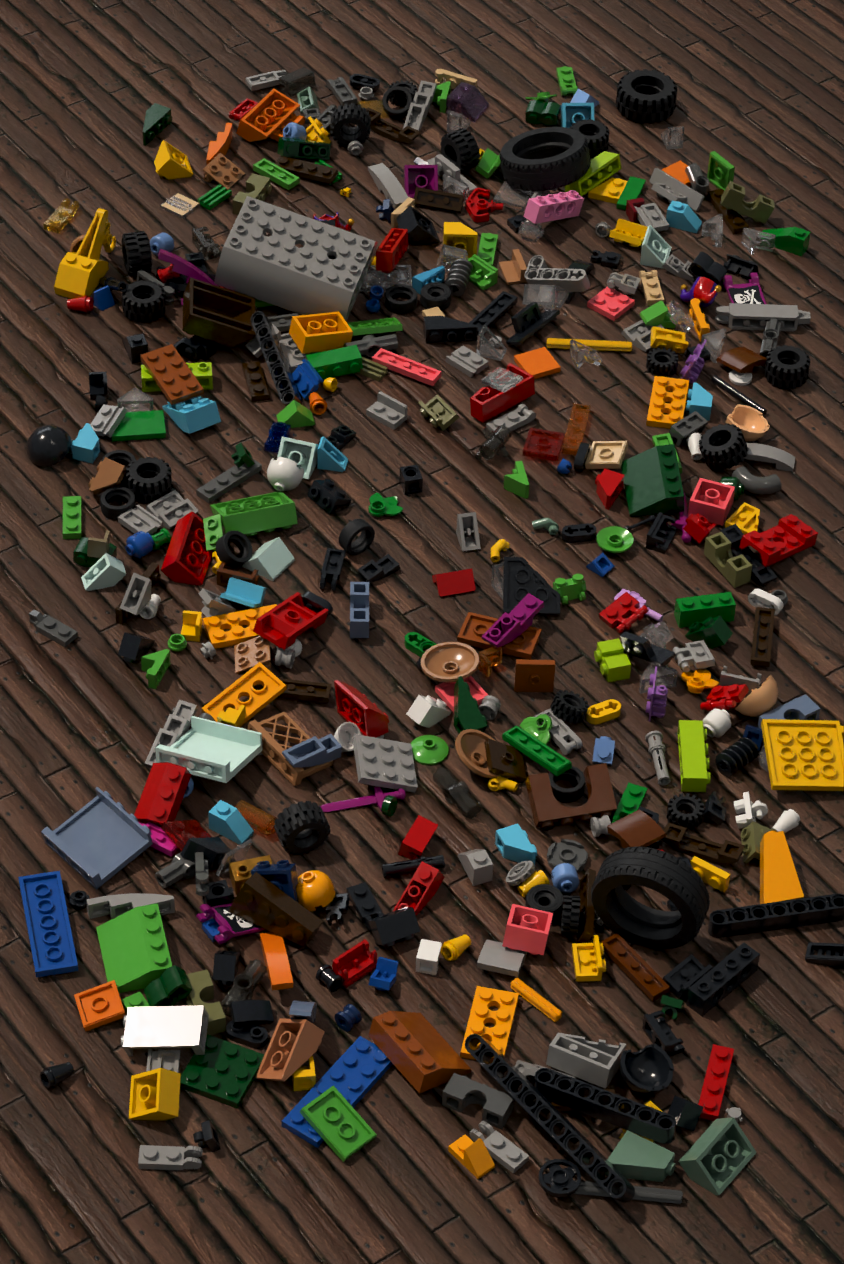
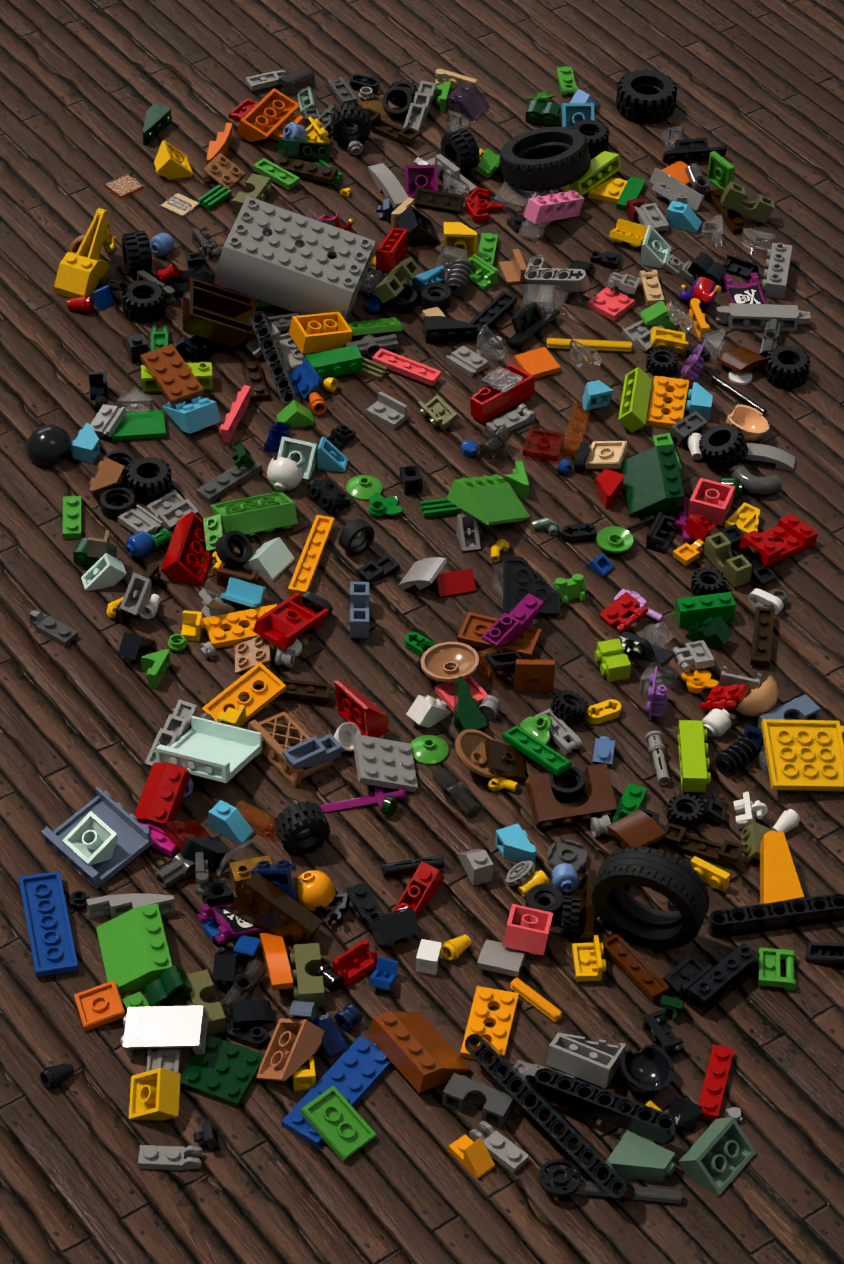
(61, 216): clear yellow hinge -> none
(92, 840): none -> light aqua slope
(112, 606): none -> yellow arm
(124, 186): none -> clear orange piece
(159, 339): none -> green hinge
(184, 267): magenta slope -> none
(237, 410): none -> coral plate
(247, 945): none -> blue slope
(306, 962): none -> olive arch
(311, 555): none -> light orange plate
(332, 567): black hinge -> none
(332, 1040): none -> clear blue slope
(363, 487): none -> bright green dish
(395, 279): none -> olive arch
(417, 838): red hinge -> none
(423, 573): none -> light grey slope
(438, 507): none -> green tile
(469, 448): none -> blue tile
(488, 499): none -> bright green slope
(503, 661): none -> black slope
(596, 395): none -> medium azure slope
(600, 232): light grey plate -> none
(635, 400): none -> lime brick
(688, 553): none -> light orange plate
(692, 149): none -> black bracket
(708, 575): none -> black tyre
(770, 968): none -> bright green plate
(777, 270): none -> light grey brick
(791, 239): green slope -> none

